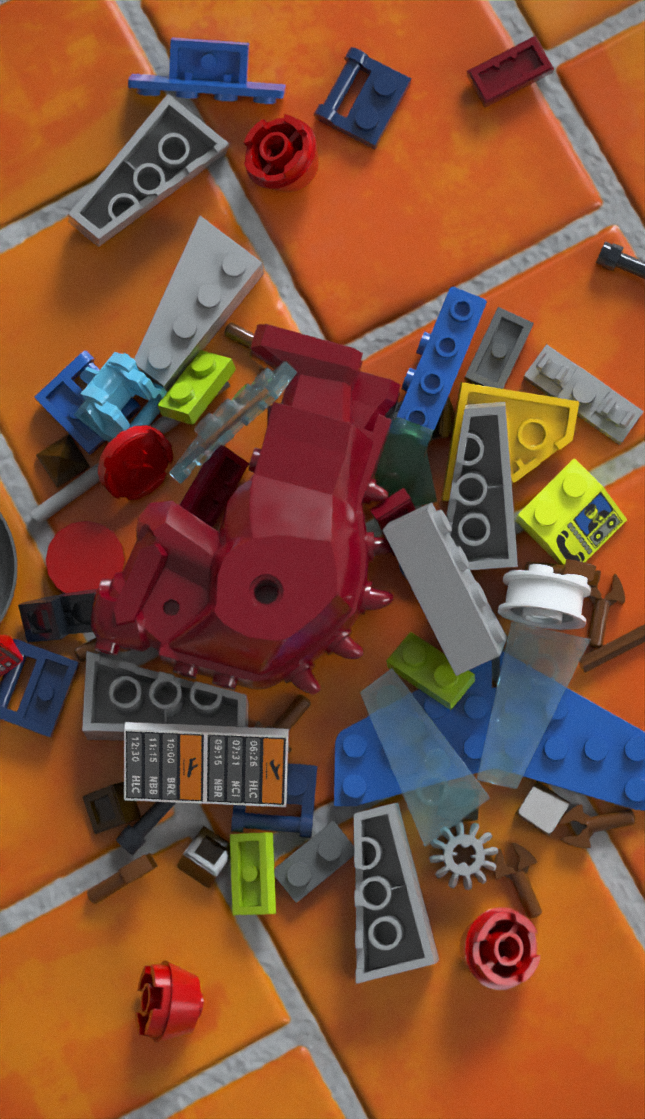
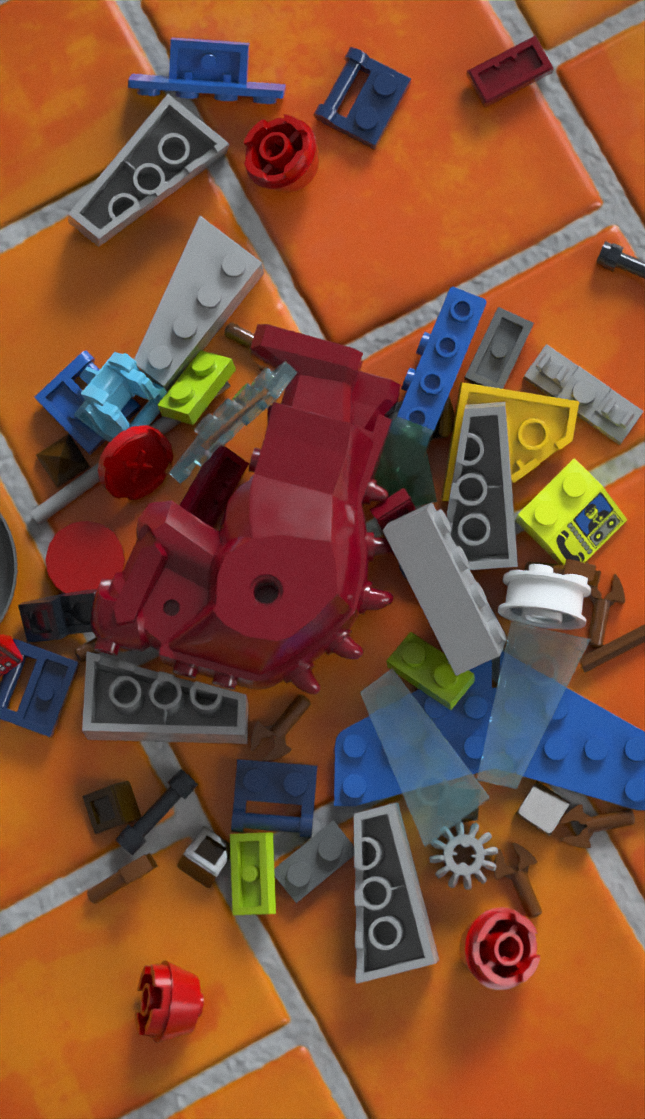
(205, 764): tile -> none

